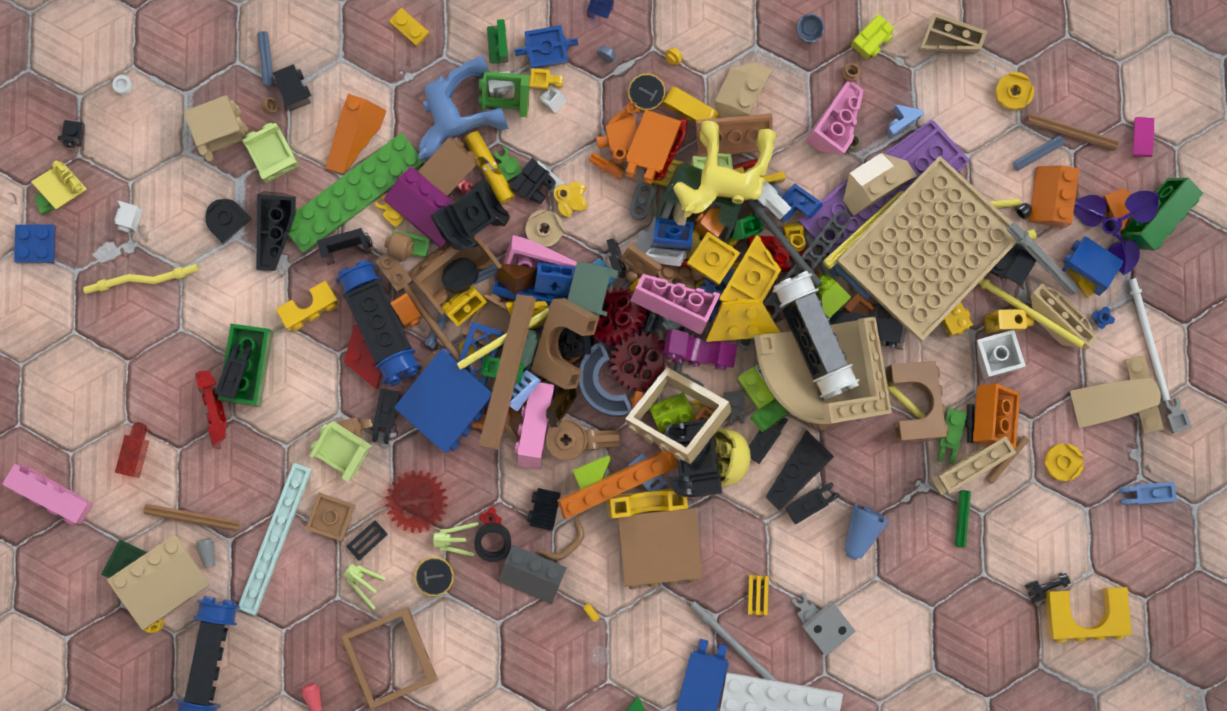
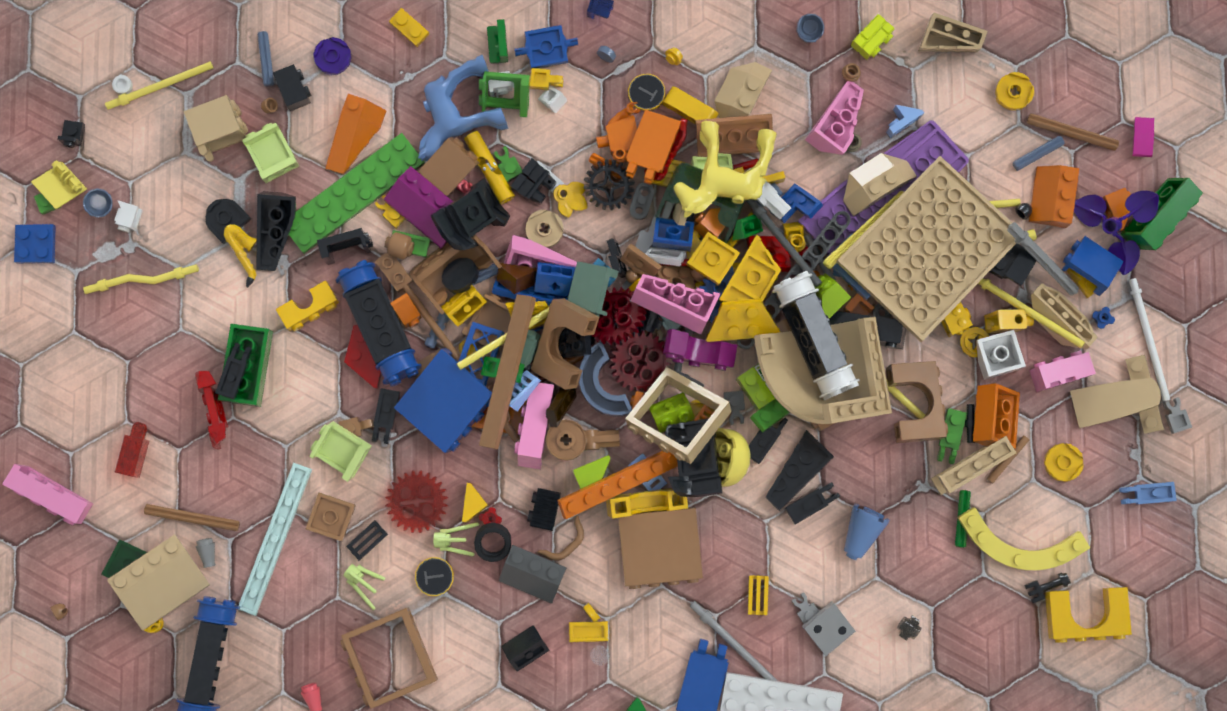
(59, 611): none -> medium nougat hinge
(97, 203): none -> sand blue hair
(125, 99): none -> light yellow bar
(238, 240): none -> yellow piece
(332, 56): none -> dark purple tile
(473, 503): none -> yellow slope
(525, 648): none -> black panel
(588, 631): none -> yellow tile
(601, 185): none -> black gear
(909, 627): none -> clear smoke gear
(971, 334): none -> yellow gear
(1020, 558): none -> light yellow plate
(1062, 370): none -> bright pink wedge

